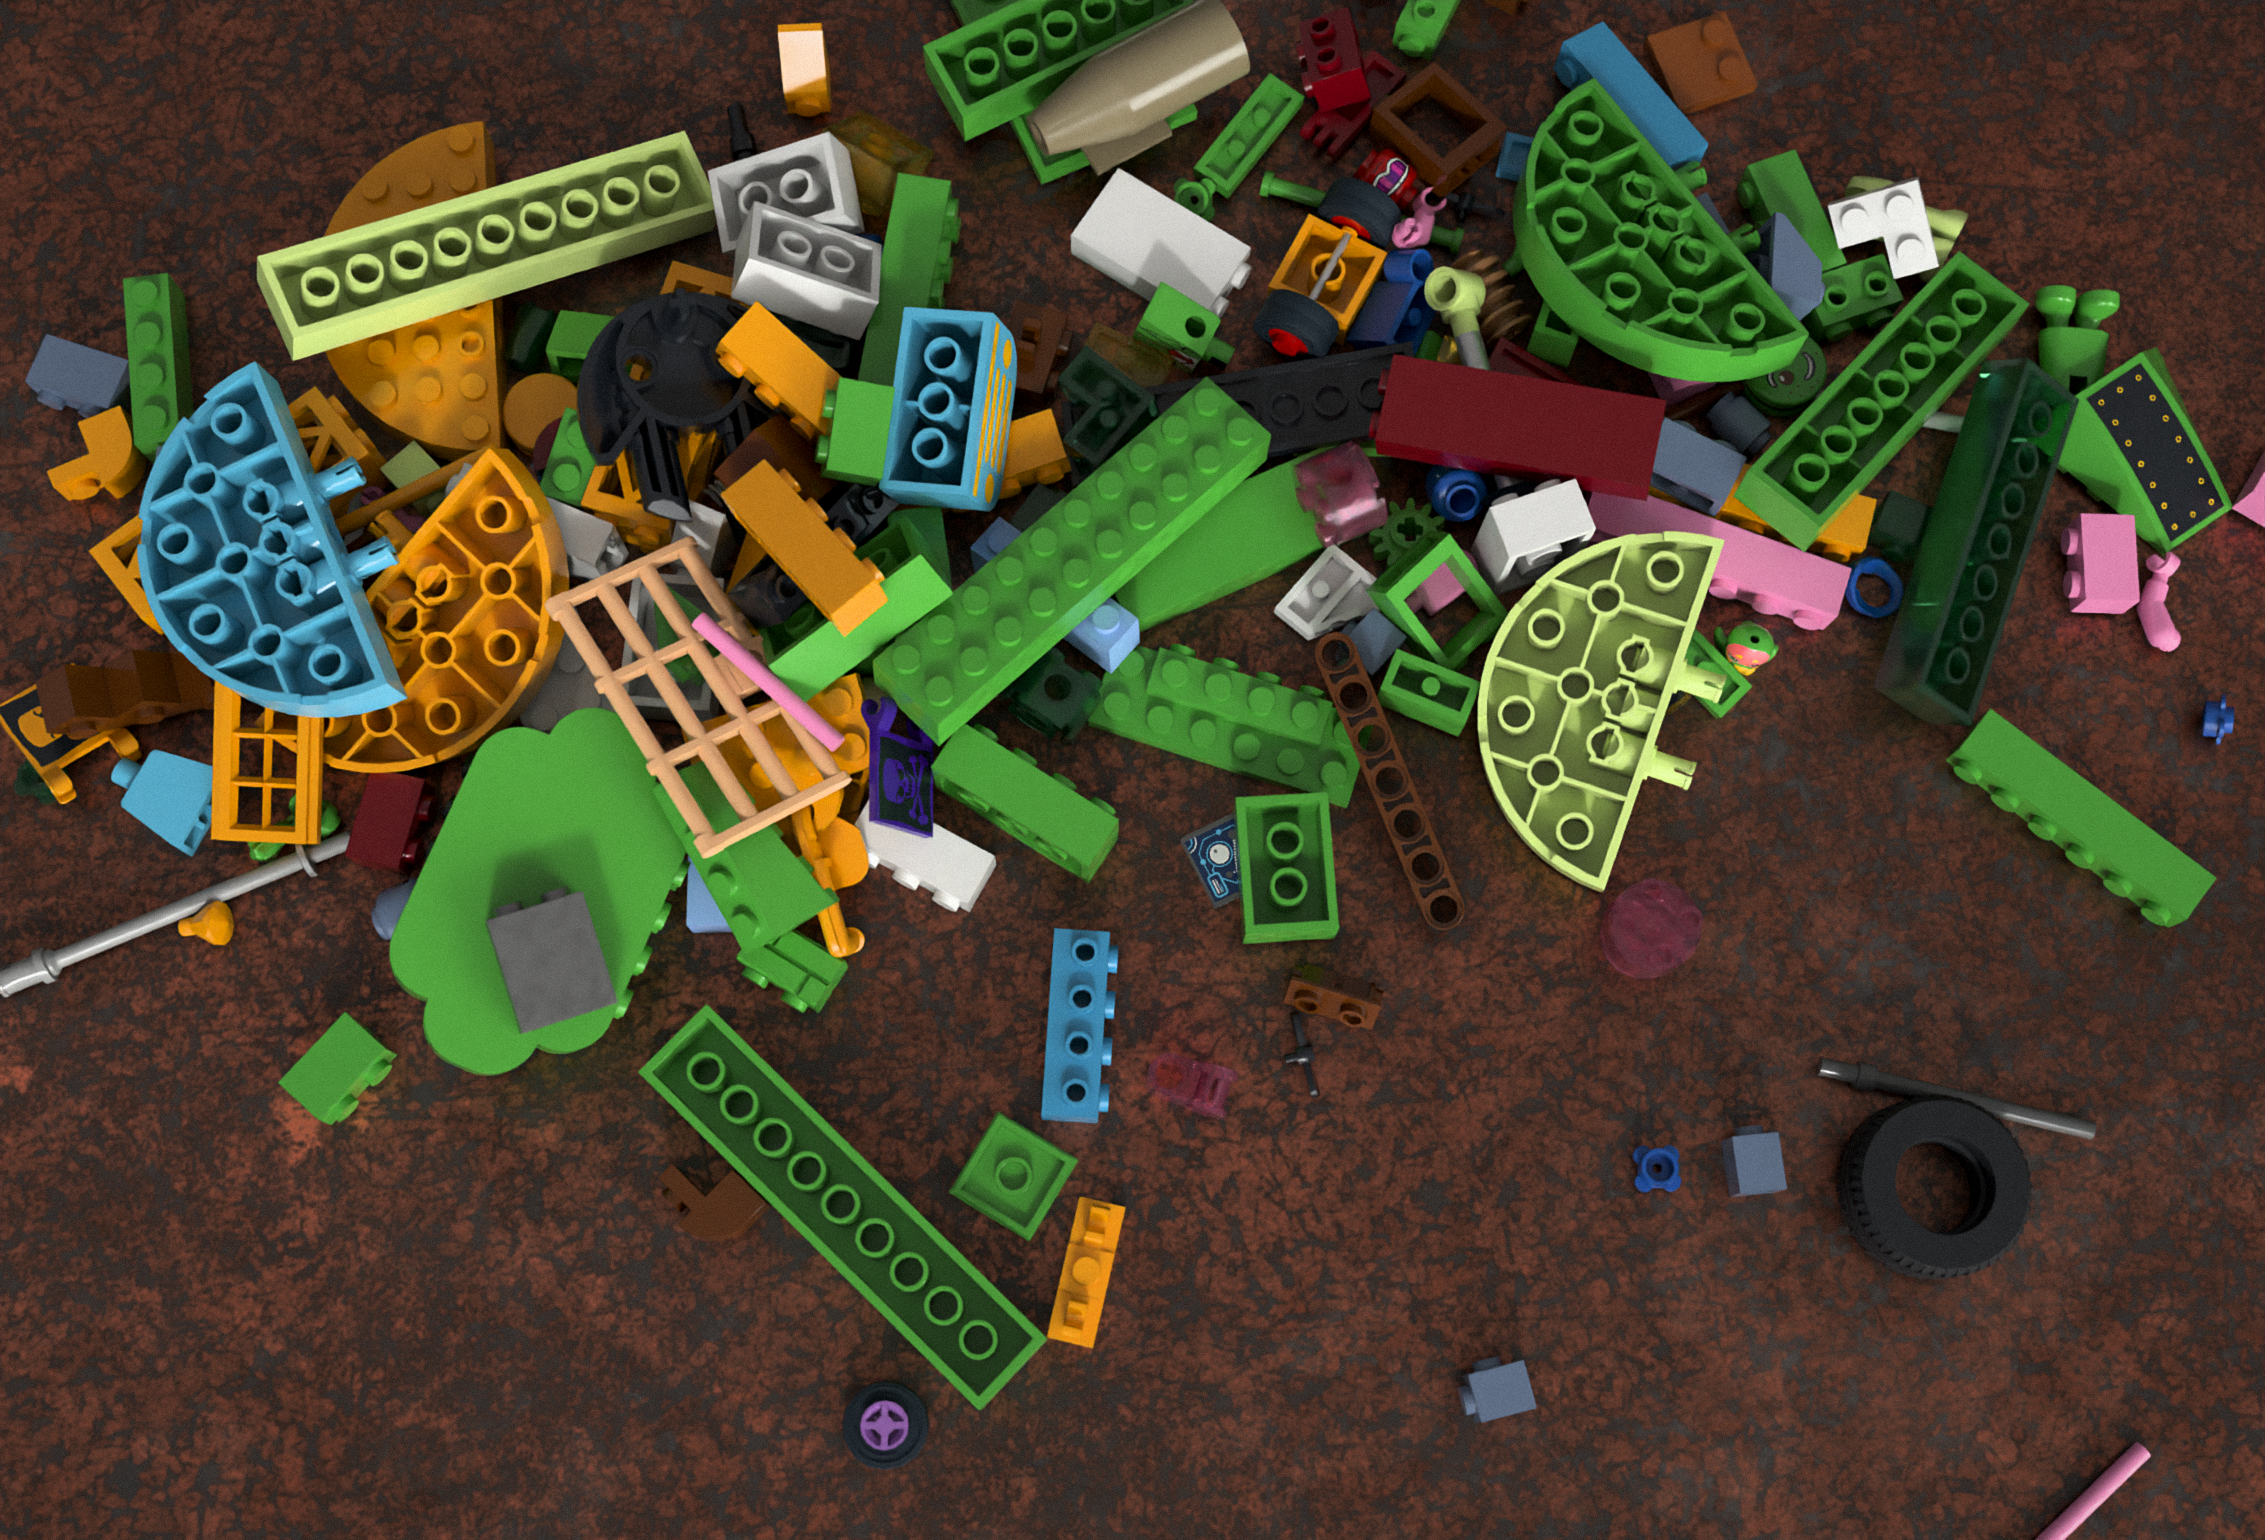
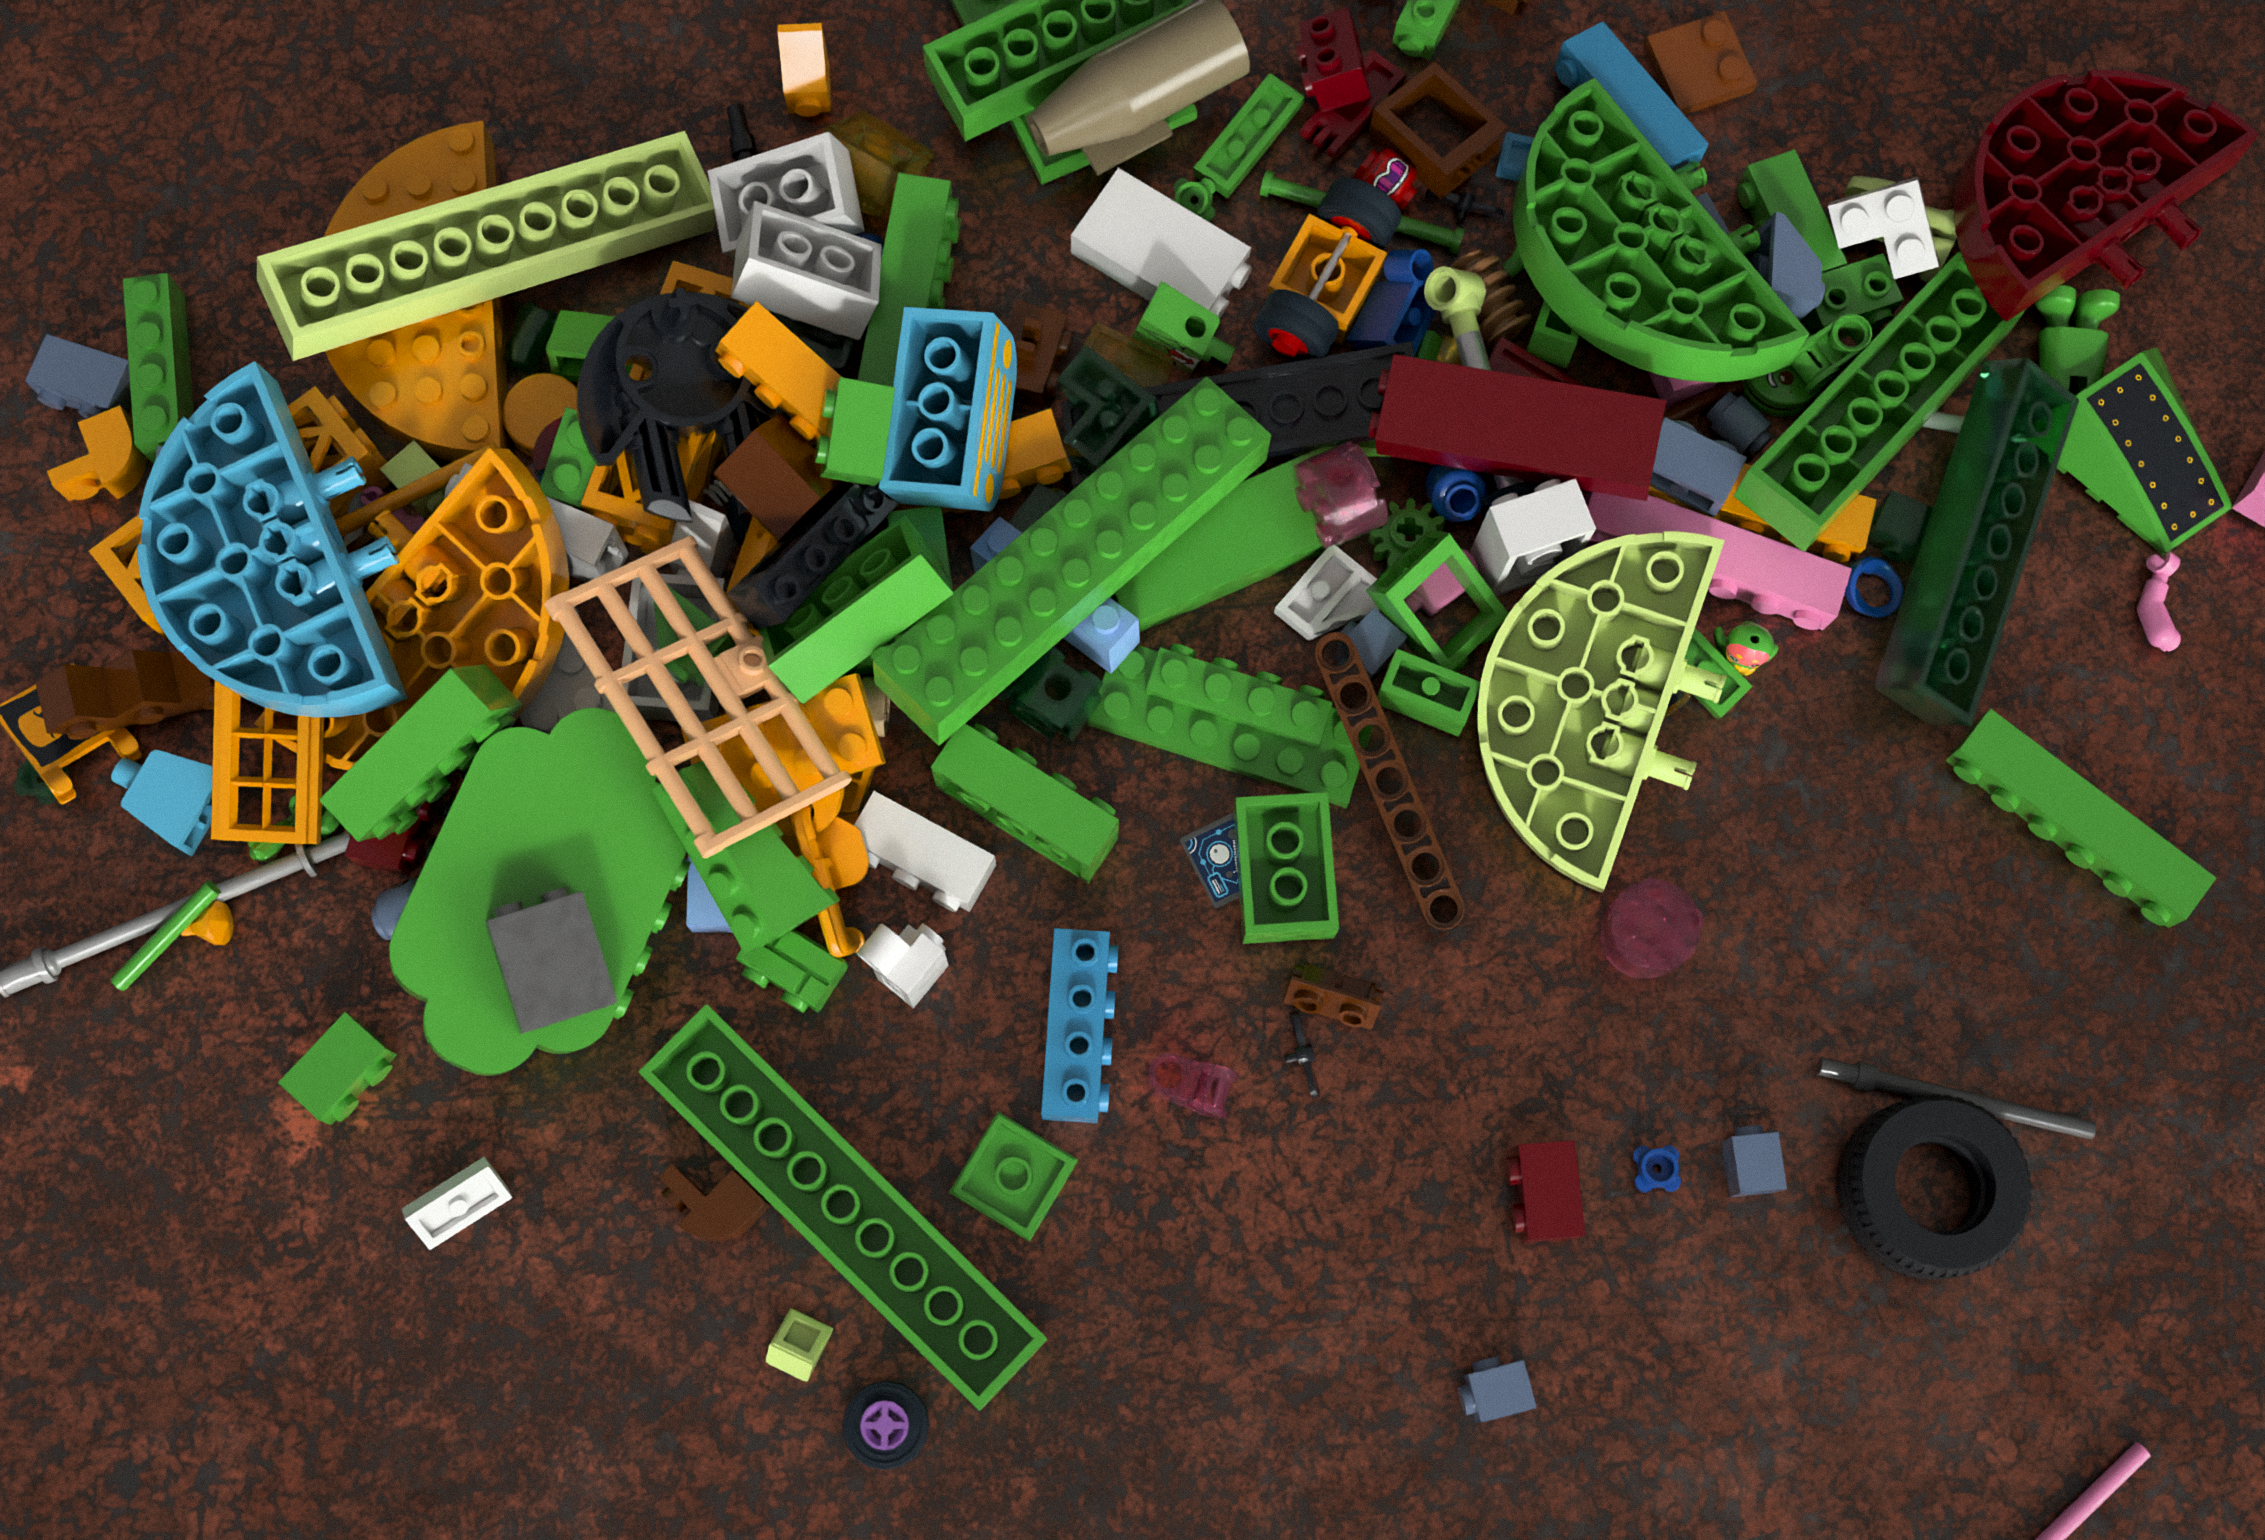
(165, 935): none -> bright green bar
(421, 753): none -> bright green brick
(456, 1203): none -> white plate
(768, 681): bright pink bar -> none
(798, 1345): none -> yellowish green slope
(805, 547): light orange brick -> none
(899, 772): dark purple flag -> none
(905, 962): none -> white hinge
(1086, 1272): light orange plate -> none
(1417, 230): bright pink arm -> none
(1546, 1191): none -> dark red brick
(1826, 356): none -> bright green piece
(2080, 172): none -> dark red brick
(2101, 563): bright pink brick -> none
(2217, 719): blue plate -> none

